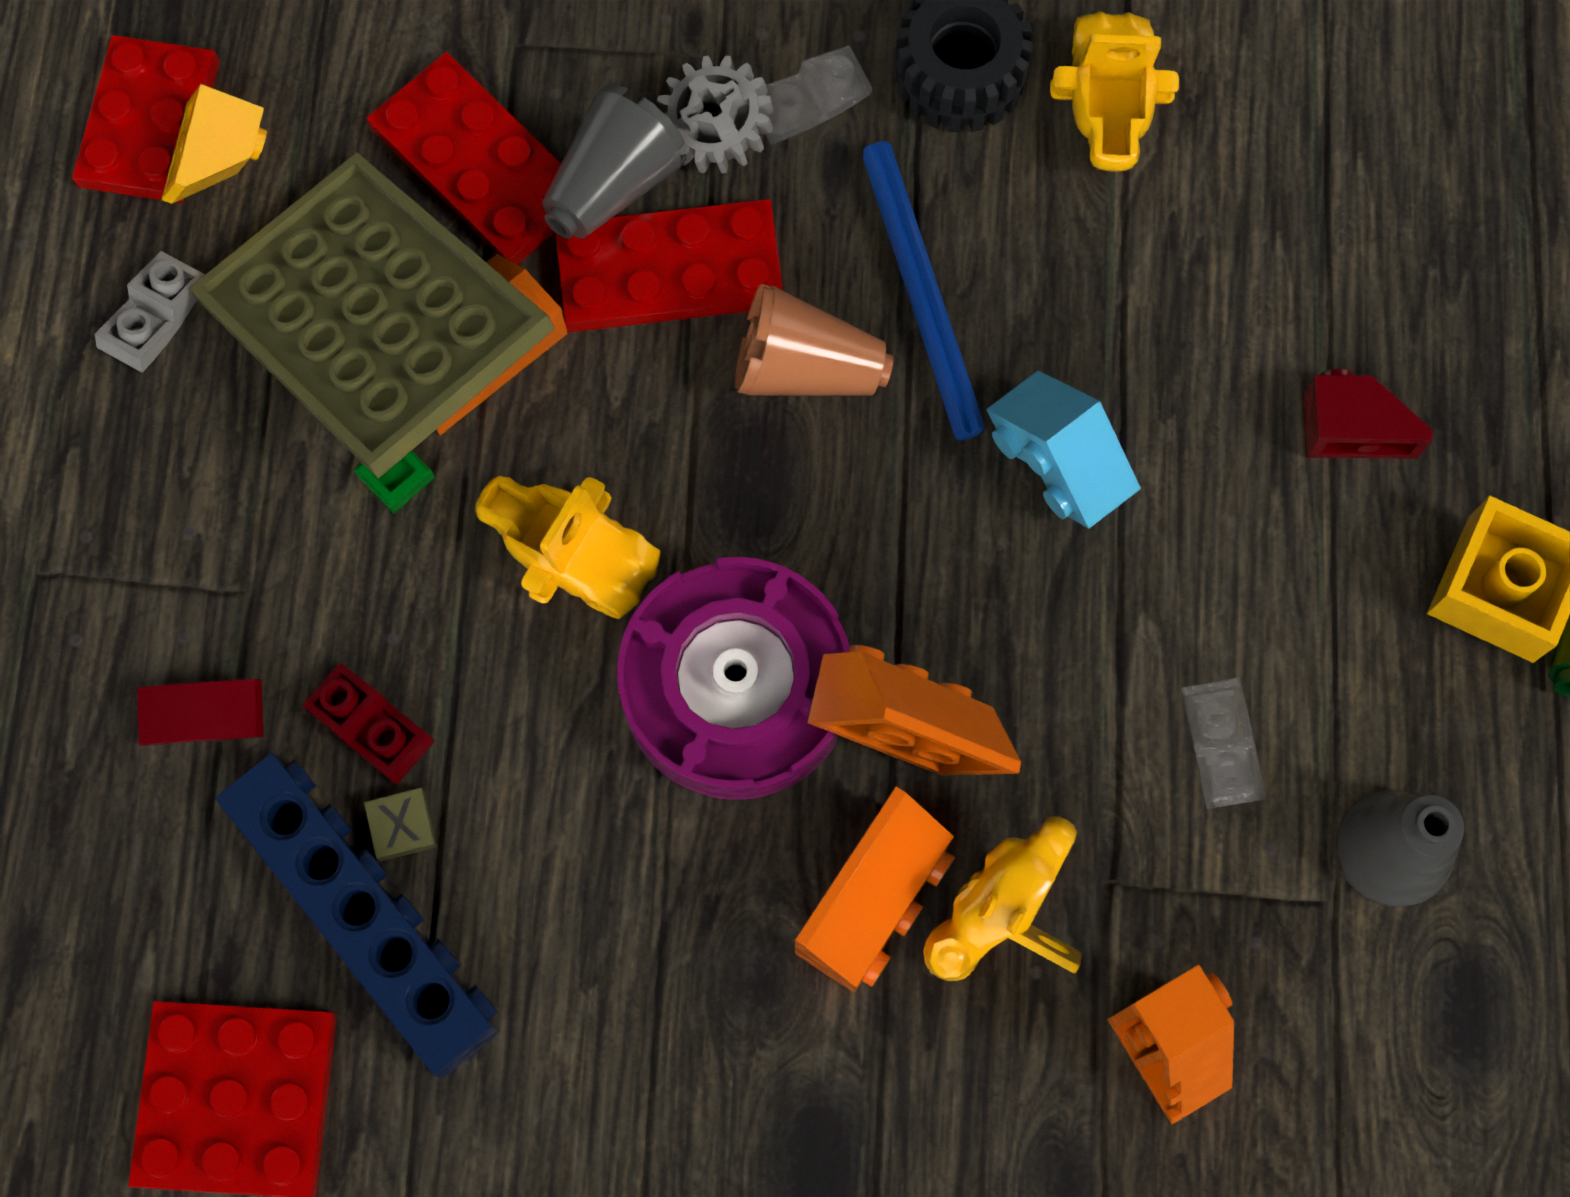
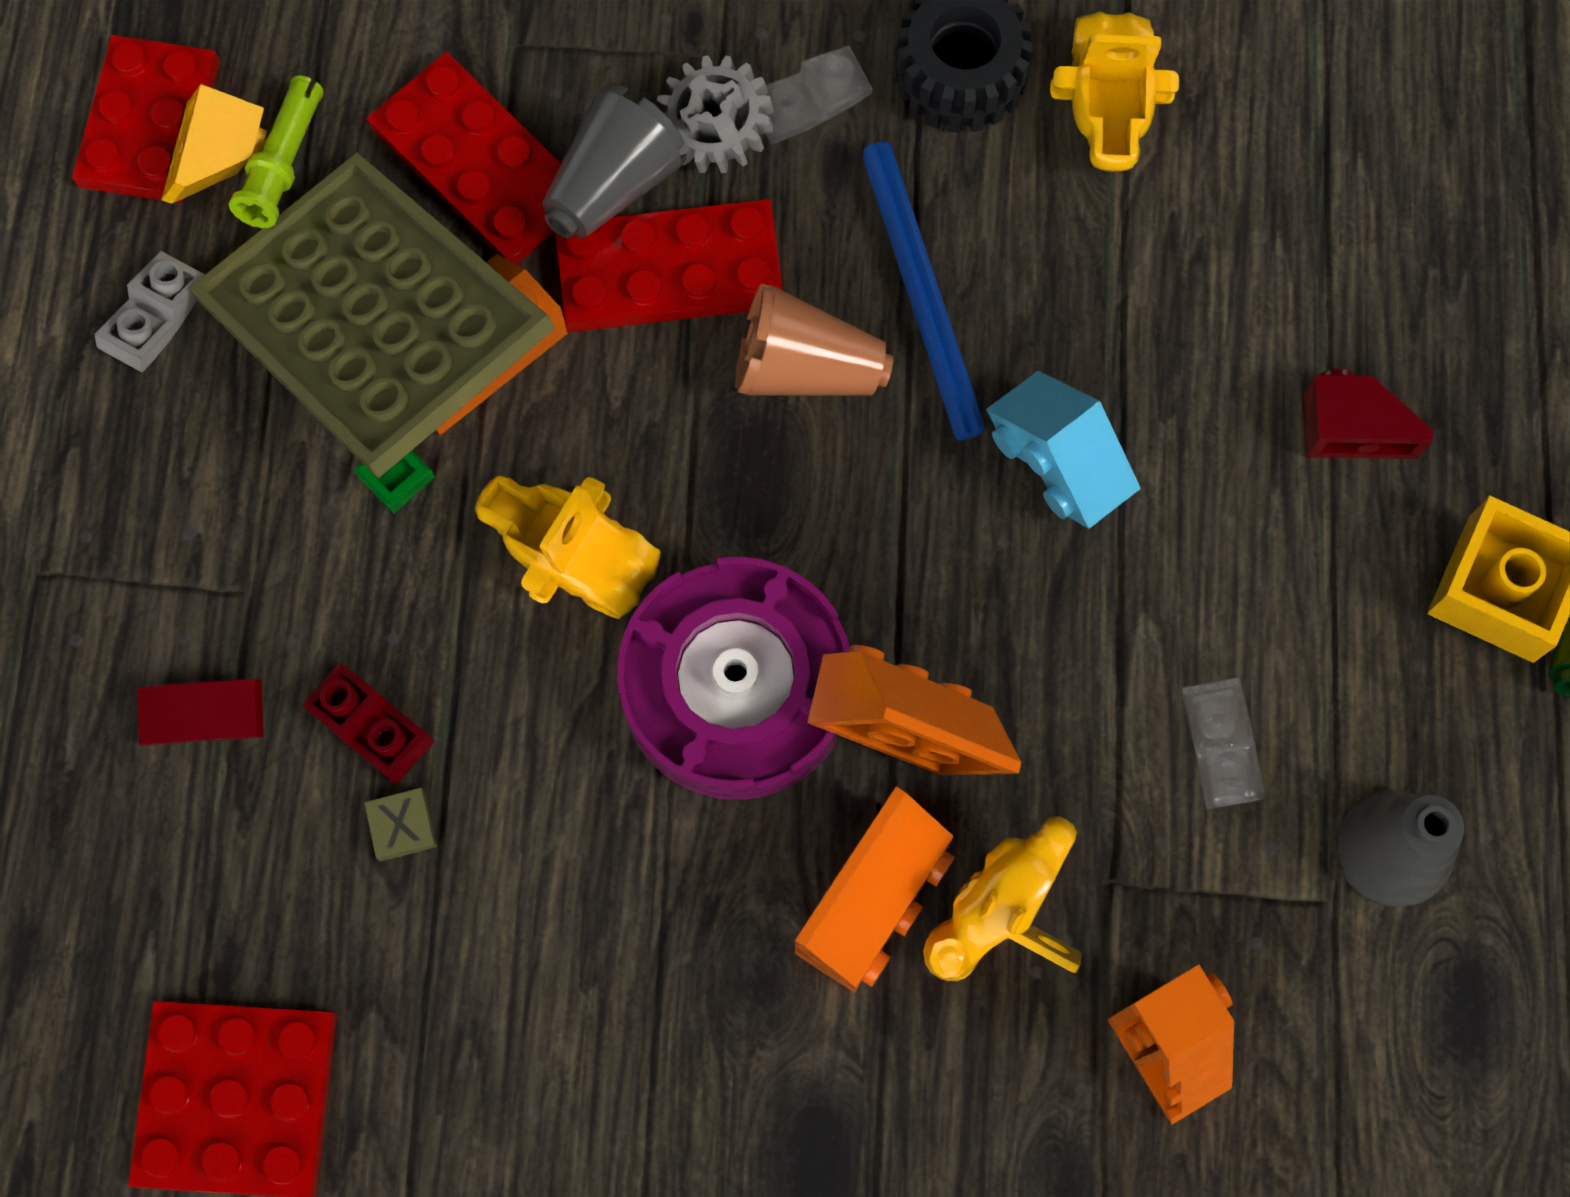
(255, 808): dark blue brick -> none
(271, 170): none -> lime pin

